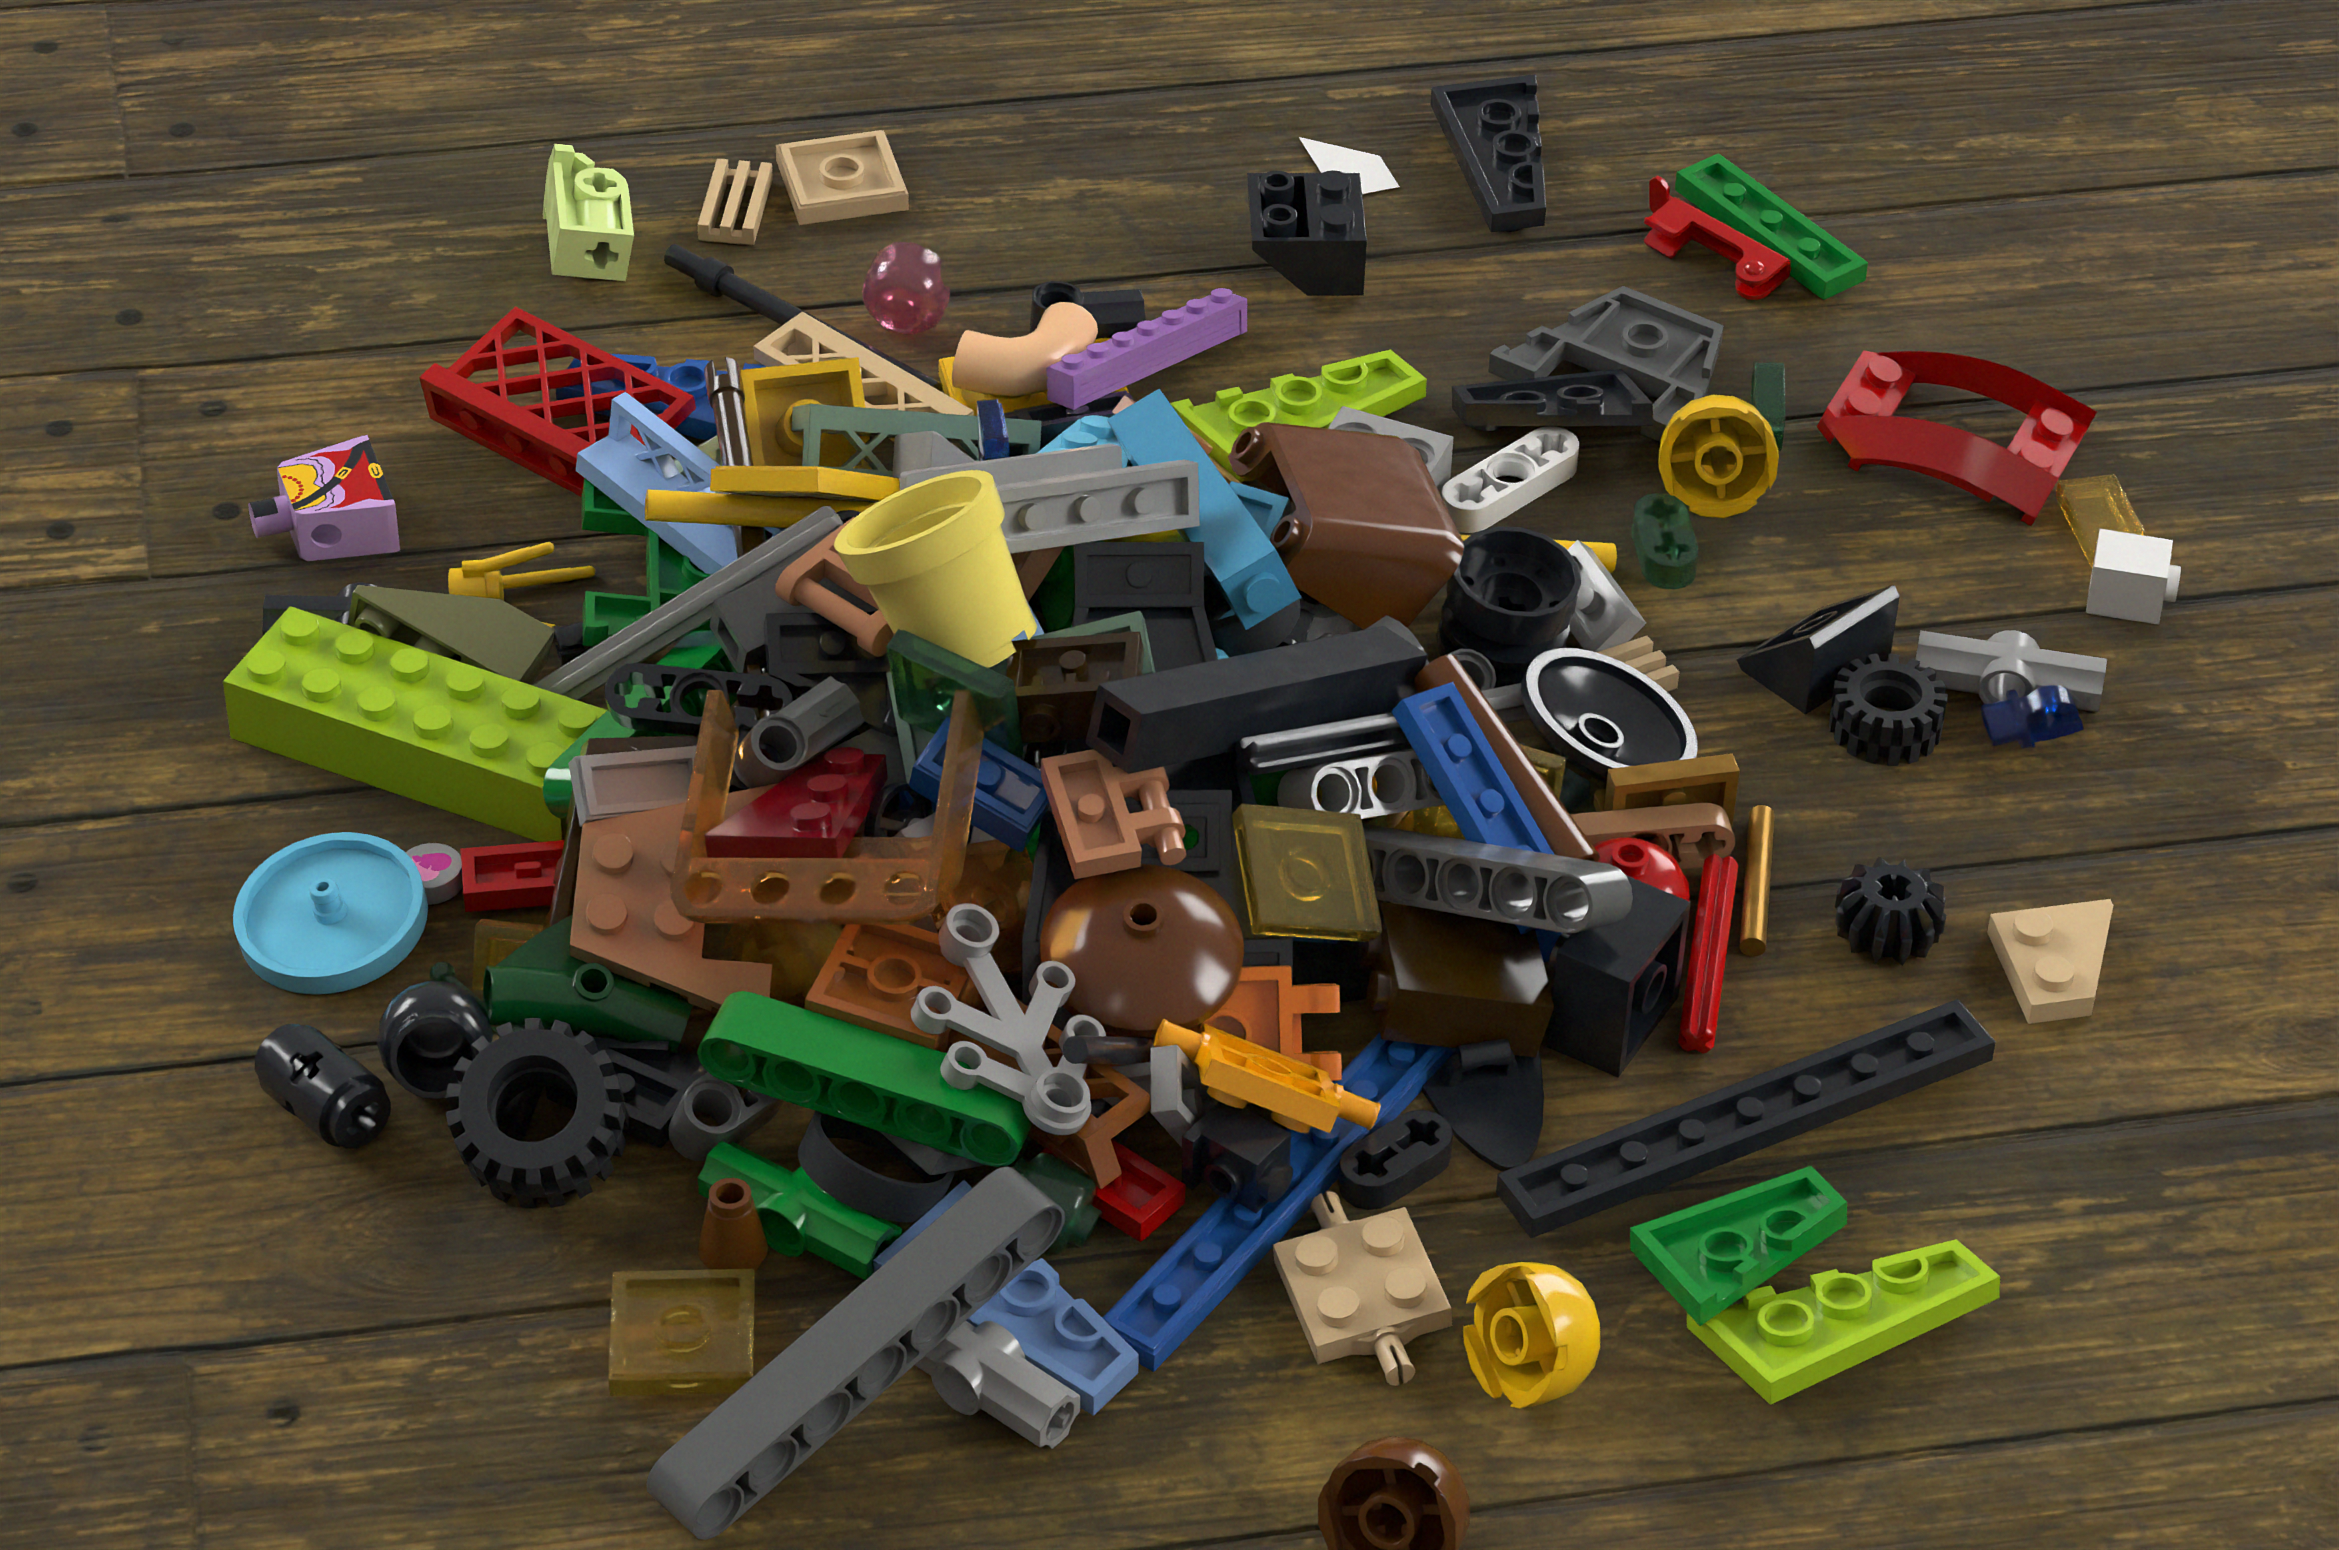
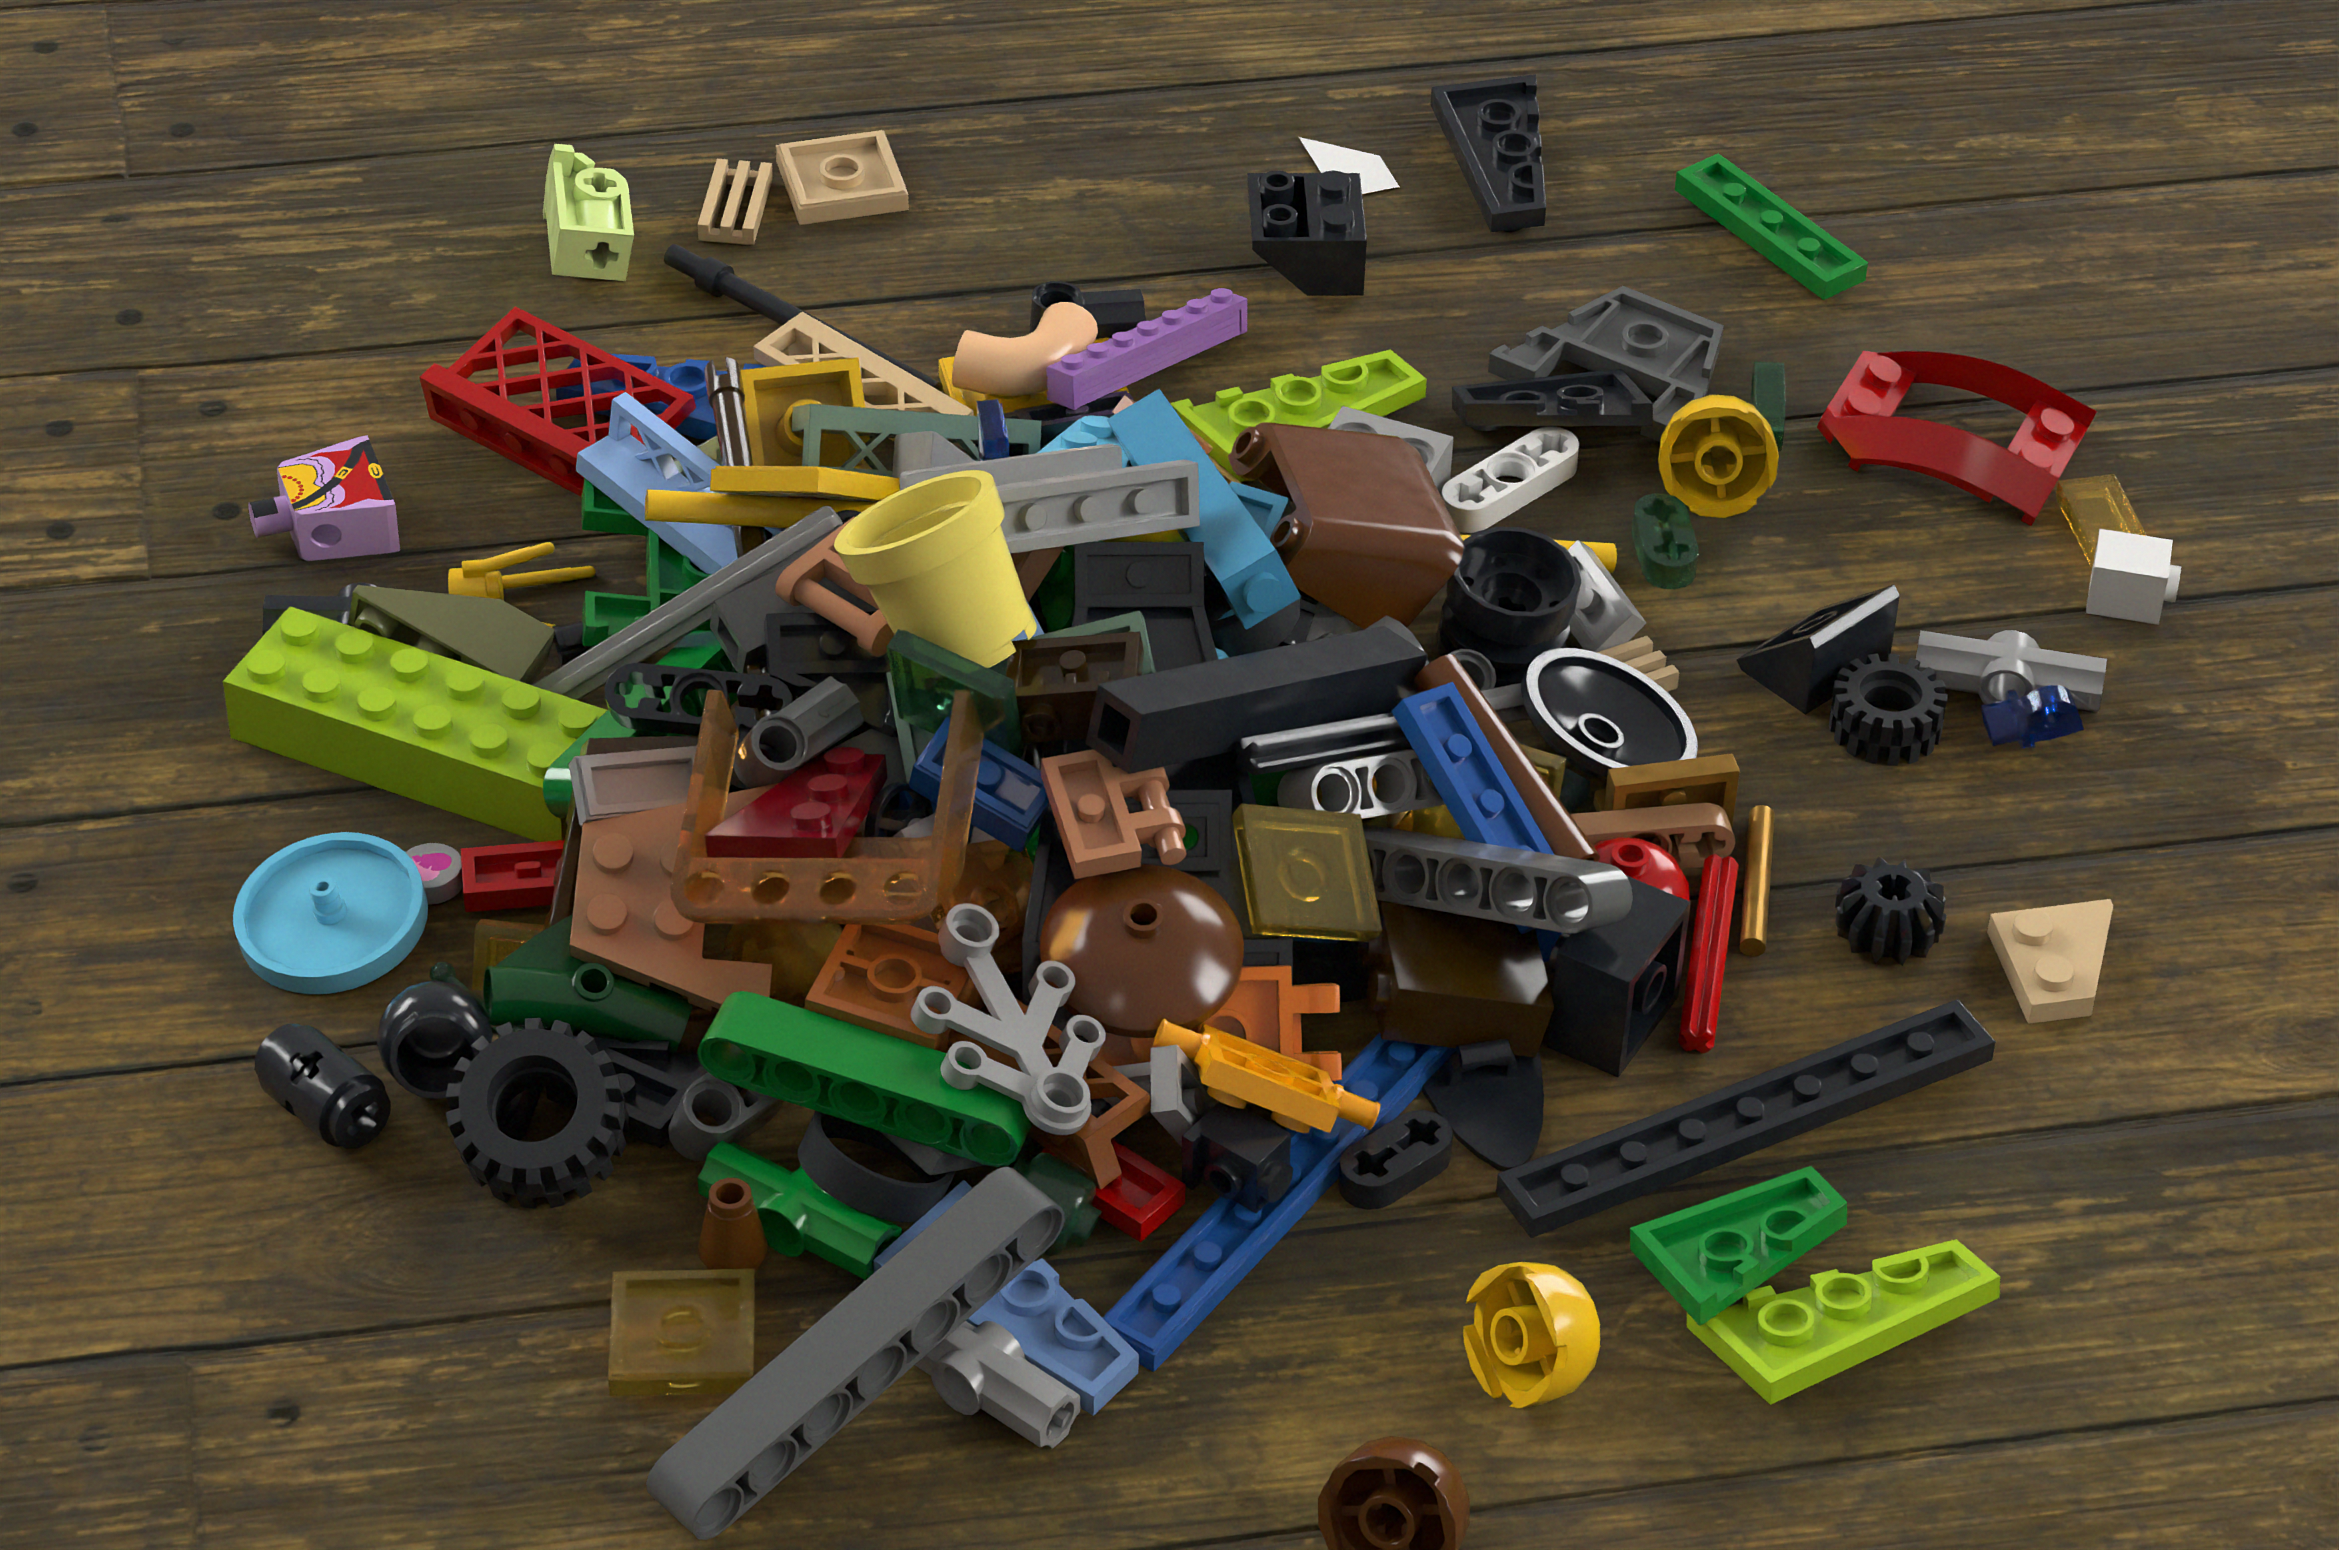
(905, 289): clear pink hair -> none
(1107, 1050): black bar -> none
(1362, 1286): tan plate -> none
(1677, 222): red piece -> none

